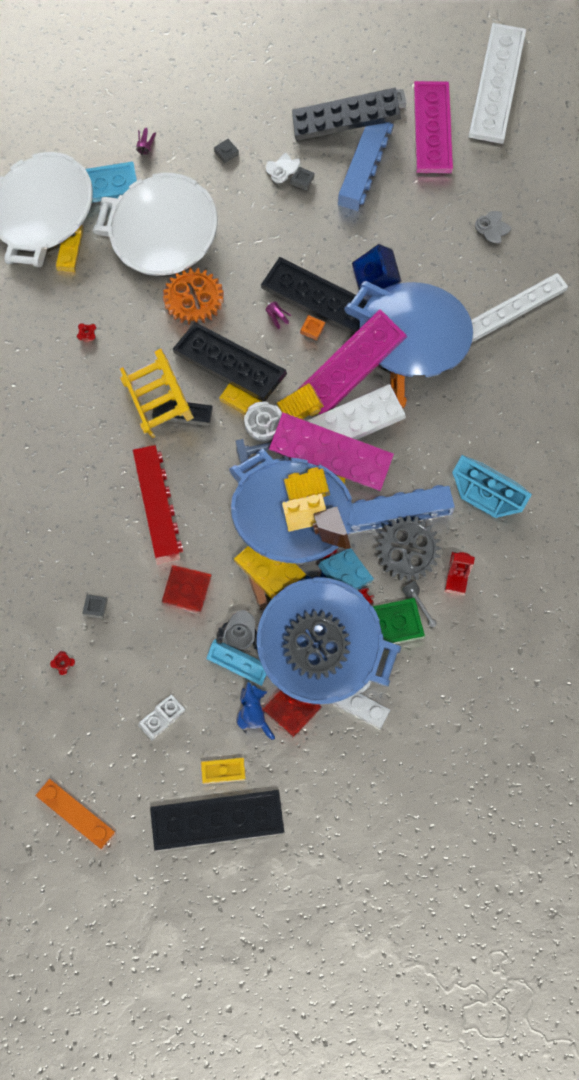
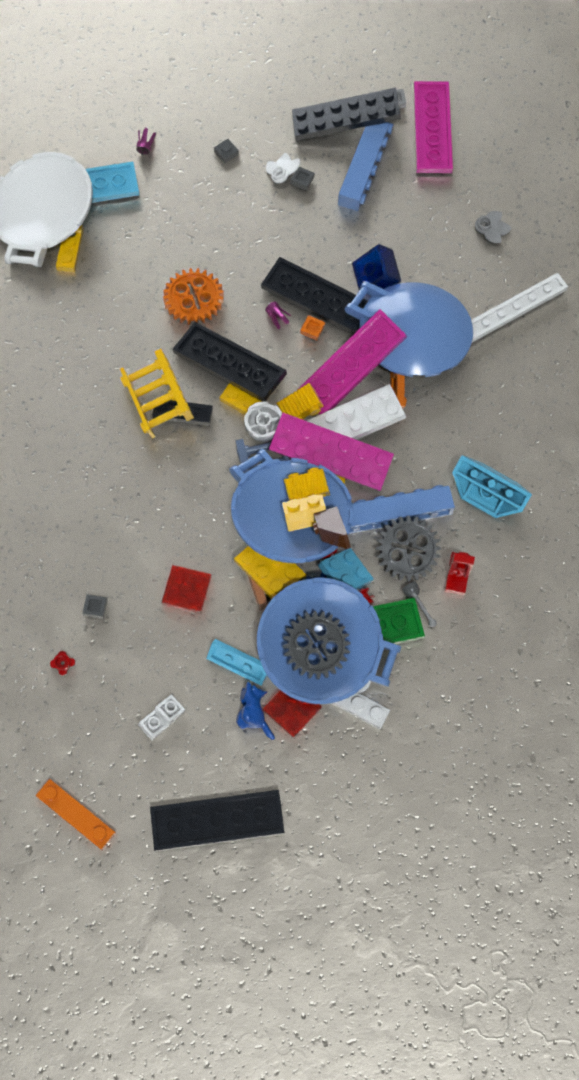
(87, 337): red plate -> none
(156, 504): red brick -> none
(160, 224): white dish -> none
(223, 771): yellow plate -> none
(238, 631): light grey cap -> none
(497, 83): white plate -> none

